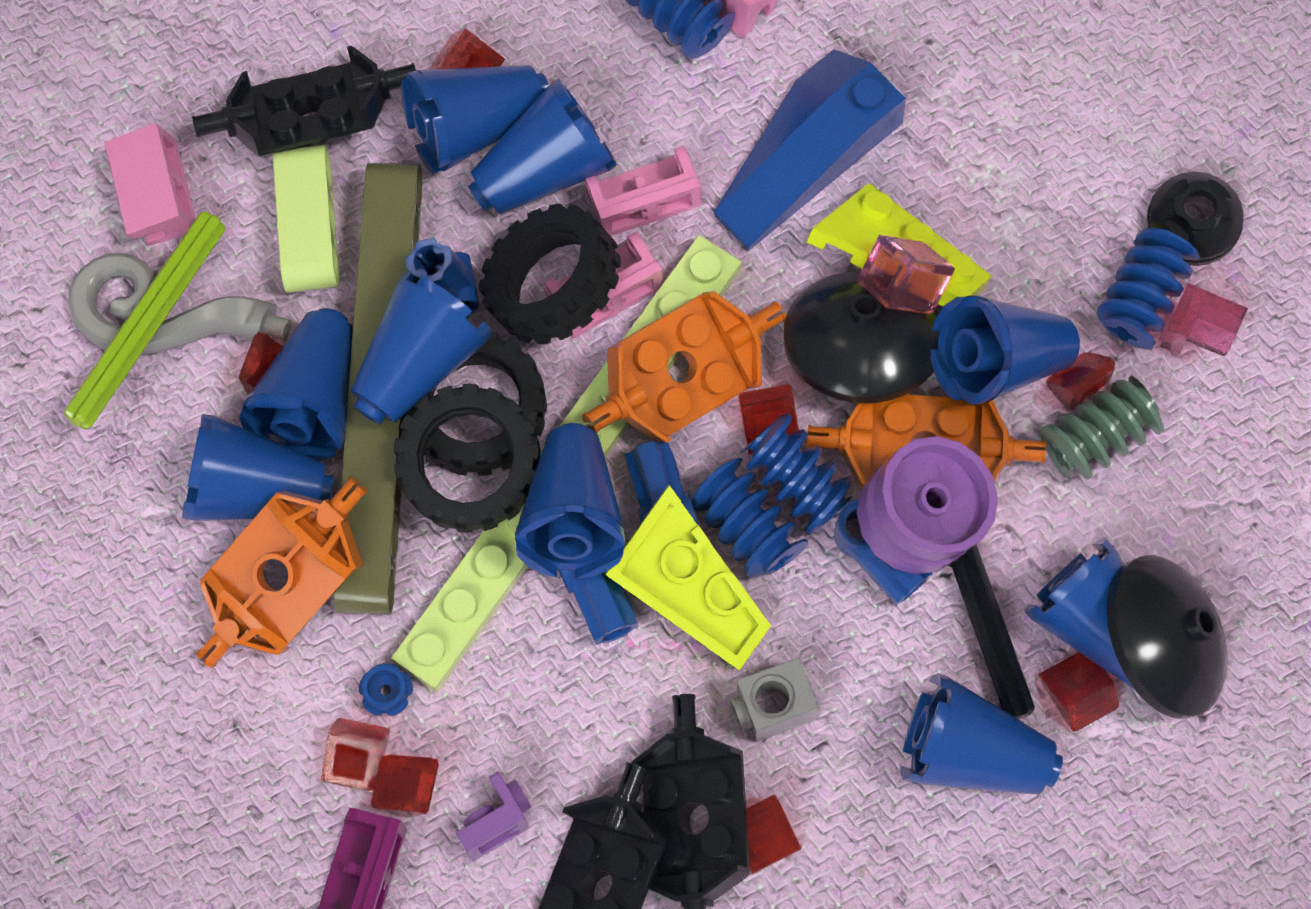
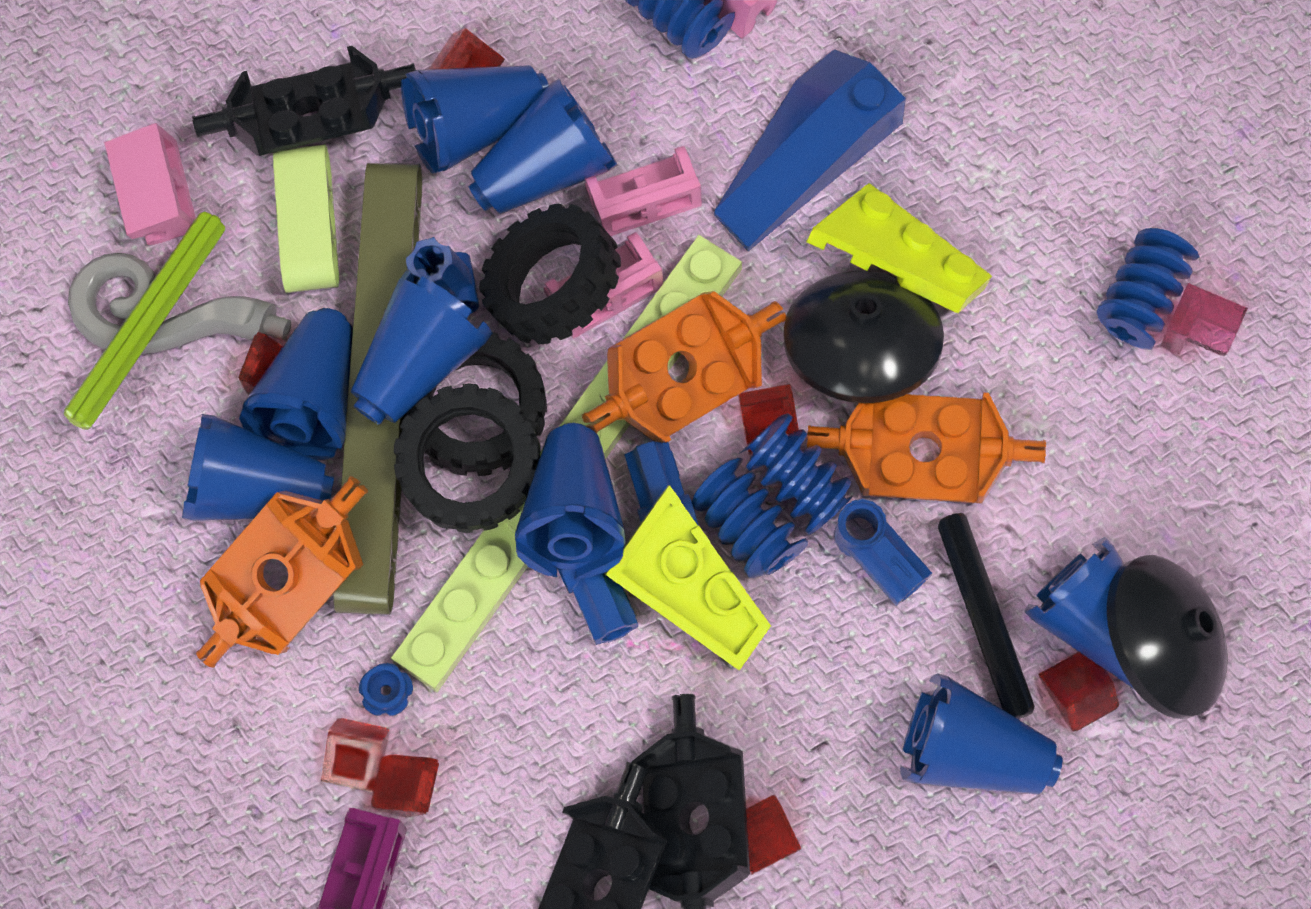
(492, 828): medium lavender bracket -> none
(785, 678): light grey brick -> none
(905, 274): clear pink panel -> none
(927, 505): medium lavender wheel -> none
(998, 347): blue cone -> none
(1081, 379): clear red slope -> none
(1101, 426): sand green piece -> none
(1210, 237): black piece -> none

